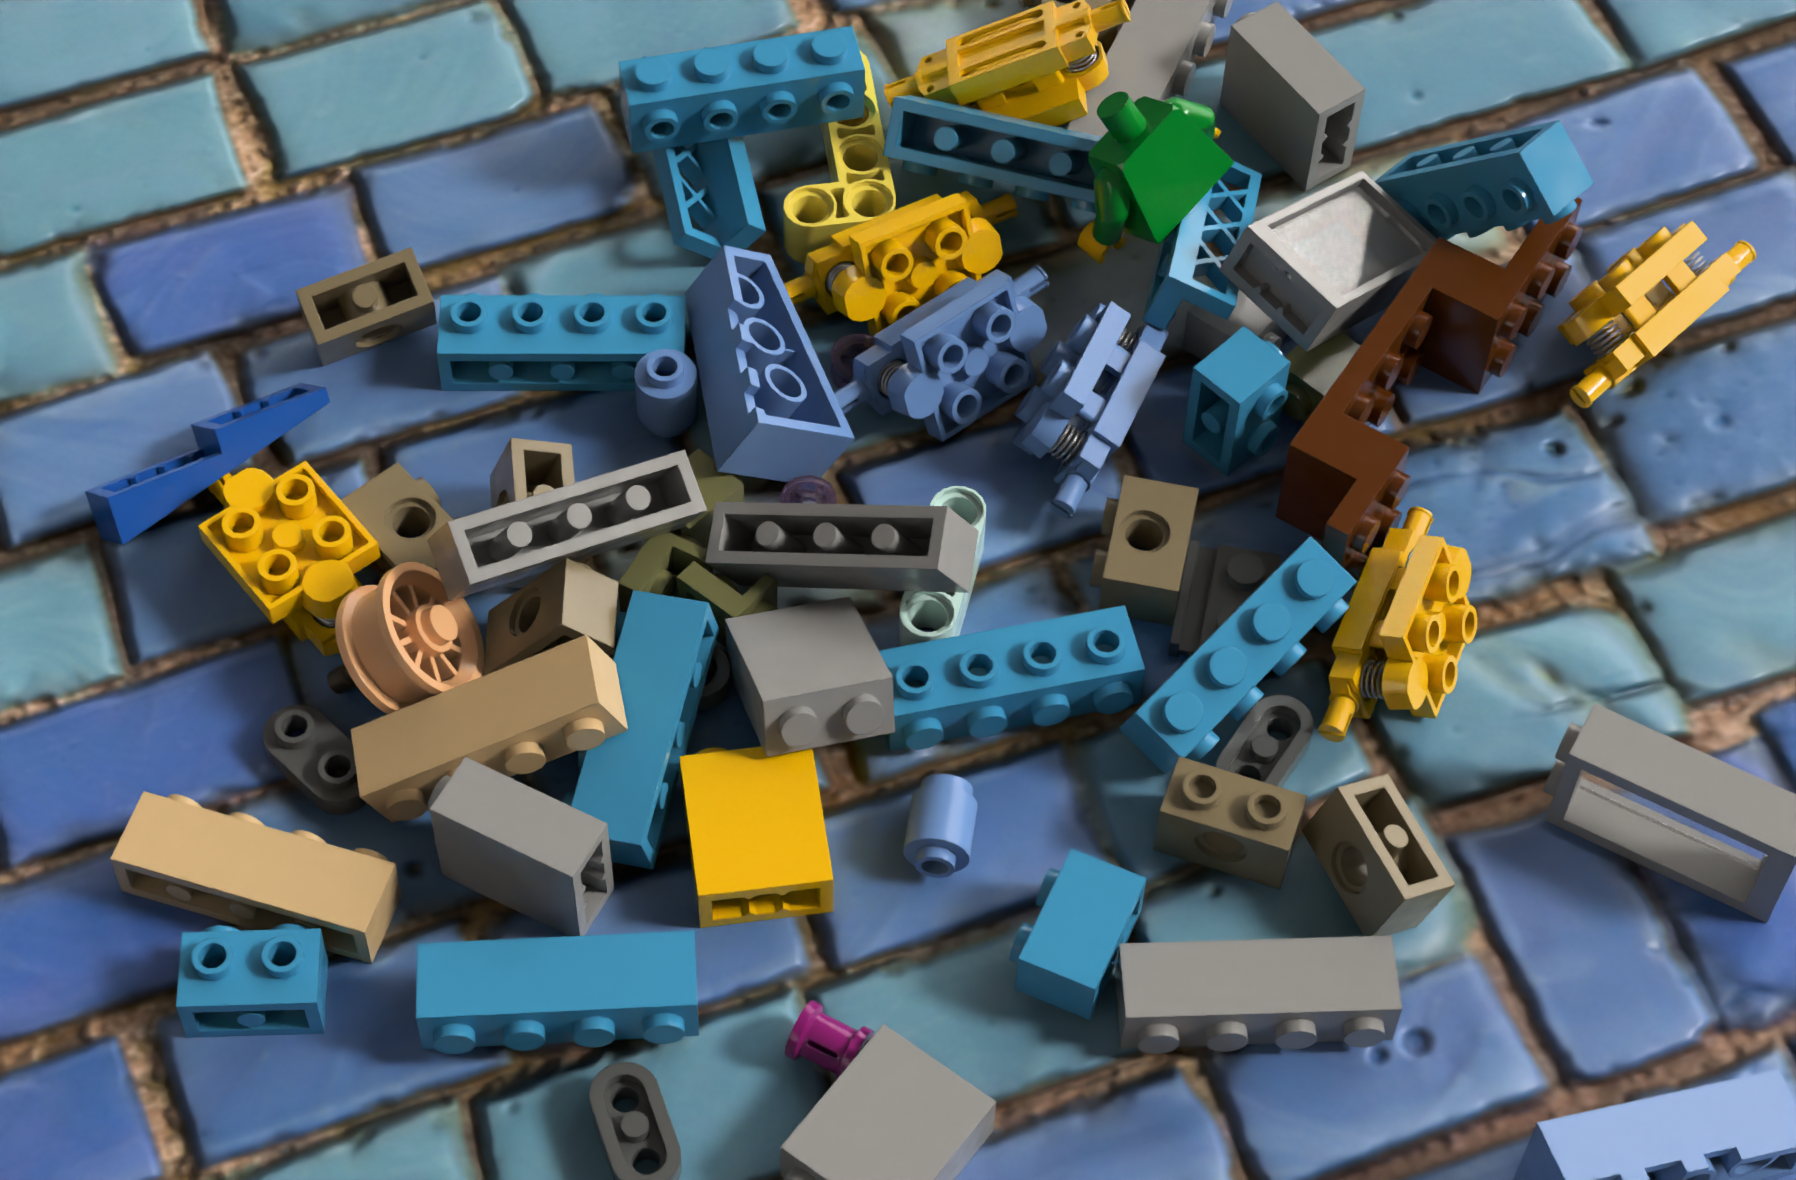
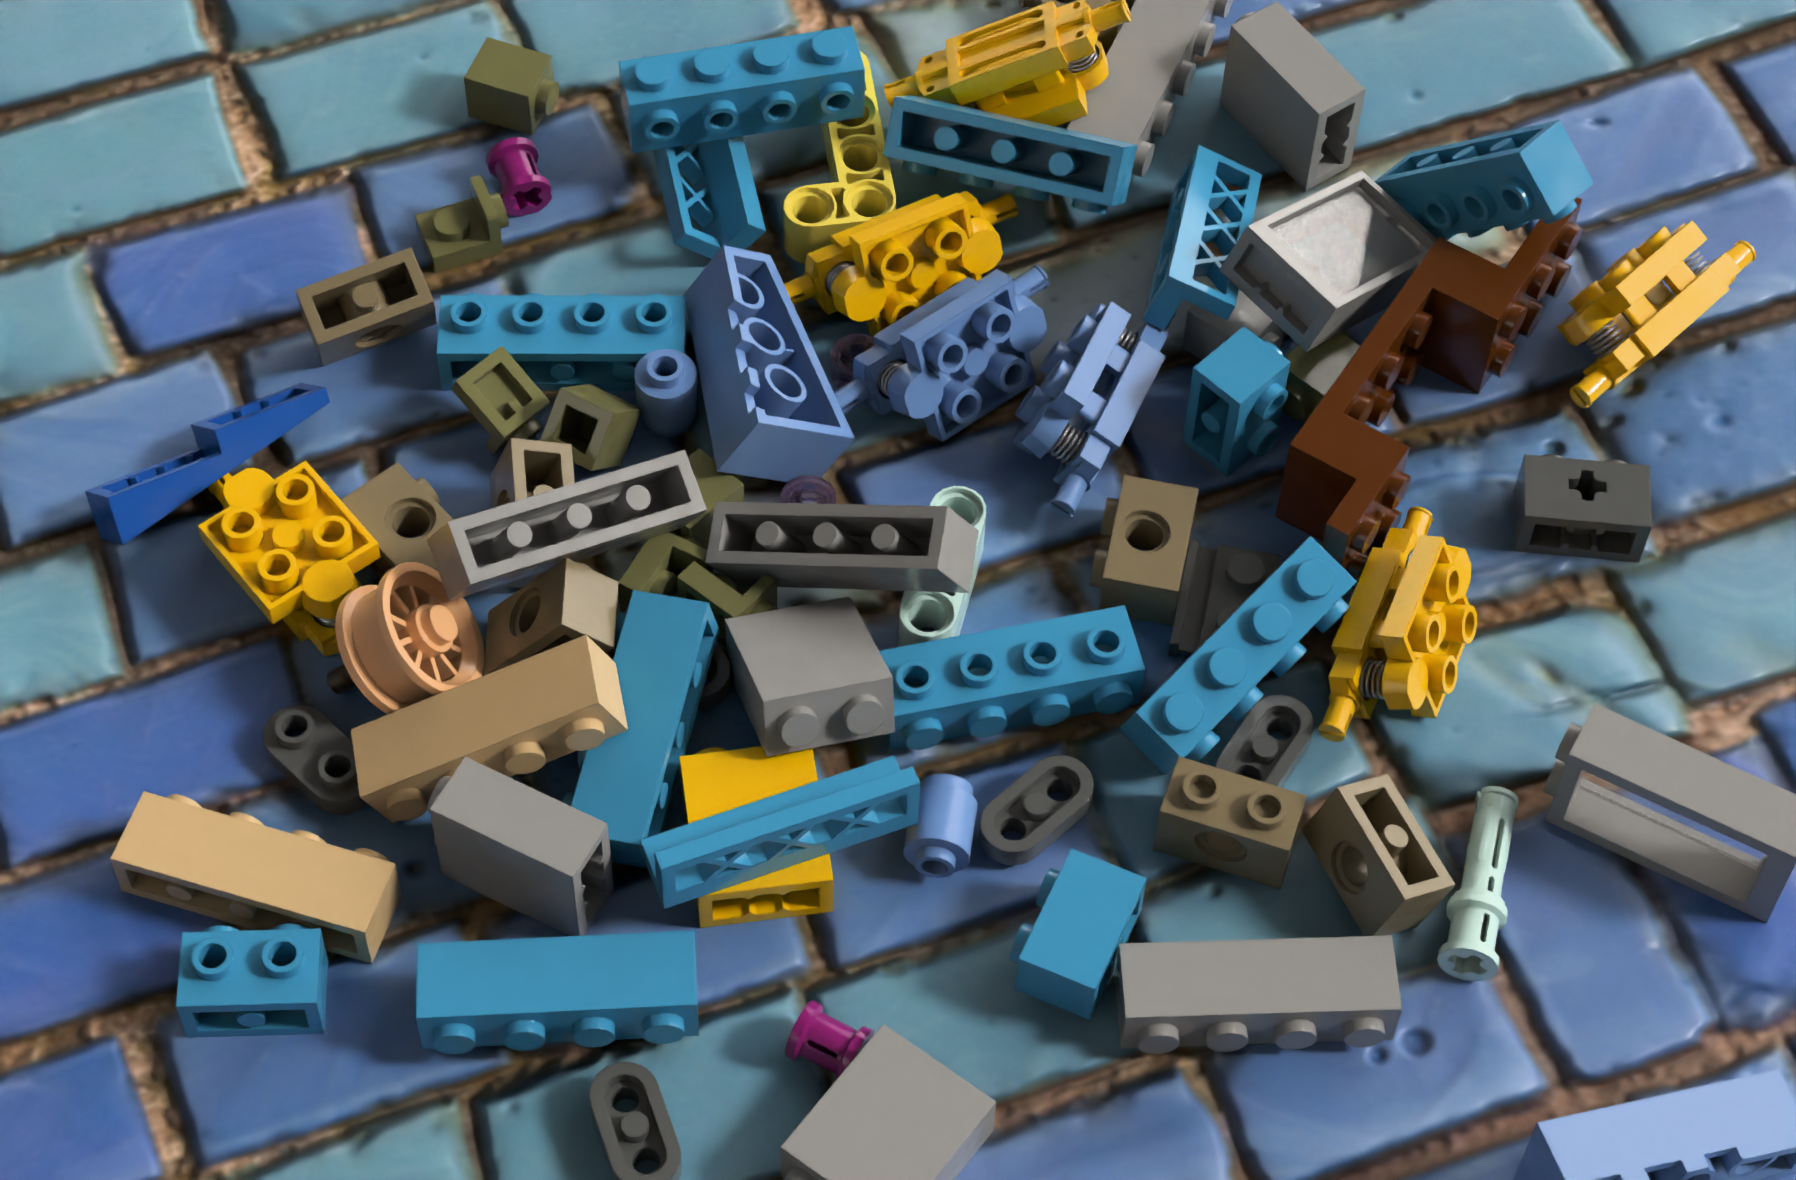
(464, 229): none -> olive bracket
(502, 399): none -> olive bracket
(510, 86): none -> olive brick
(515, 167): none -> magenta bush
(593, 423): none -> olive brick
(781, 830): none -> dark azure fence
(1032, 813): none -> dark grey plate
(1149, 169): green torso -> none
(1477, 907): none -> light aqua pin
(1582, 508): none -> dark grey brick

